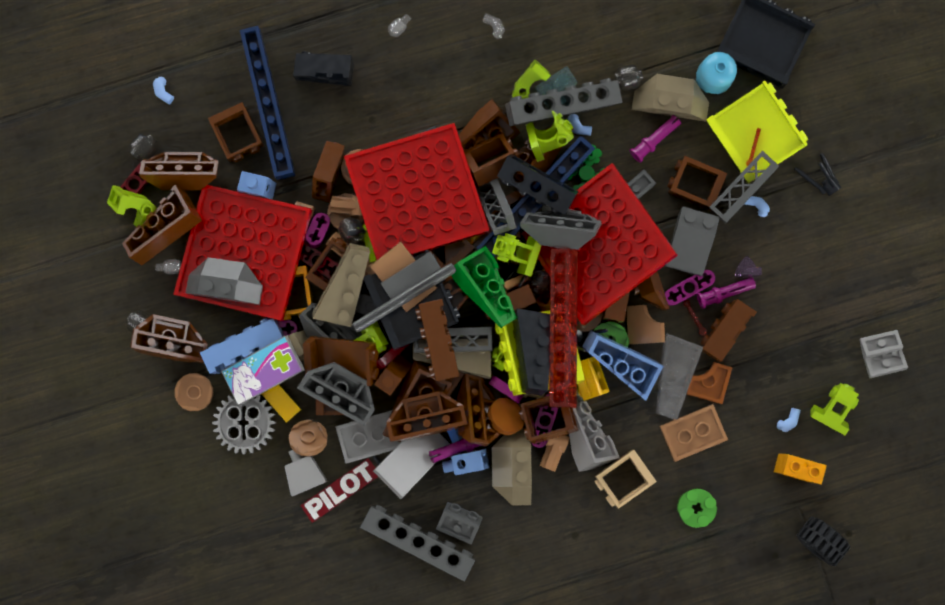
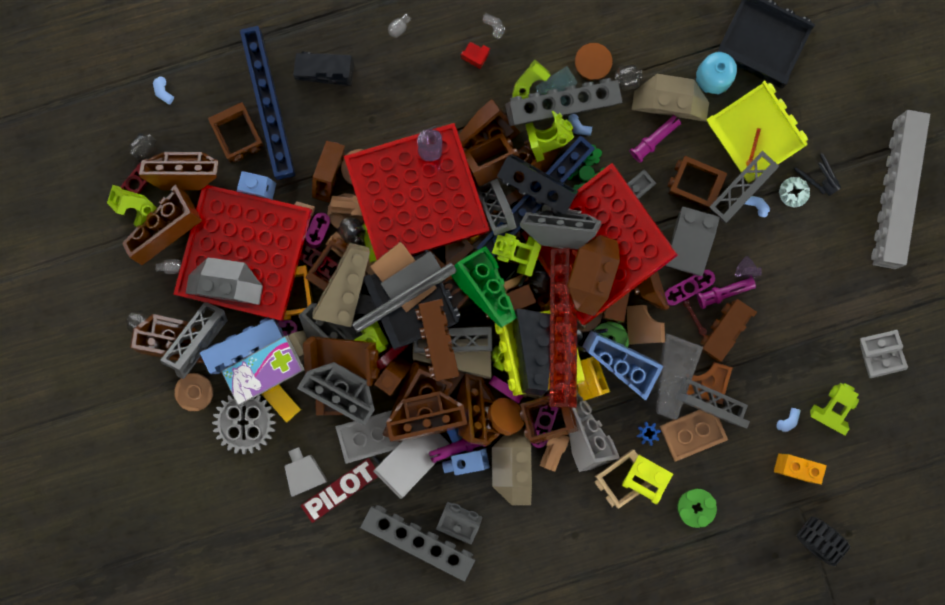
(200, 342): none -> dark grey fence
(308, 438): medium nougat tile -> none
(430, 145): none -> clear purple piece
(475, 55): none -> red panel
(593, 61): none -> dark orange tile
(593, 274): none -> reddish brown wedge
(644, 430): none -> blue gear
(650, 473): none -> neon yellow plate
(713, 409): none -> dark grey fence
(790, 199): none -> light aqua gear
(900, 189): none -> light grey brick

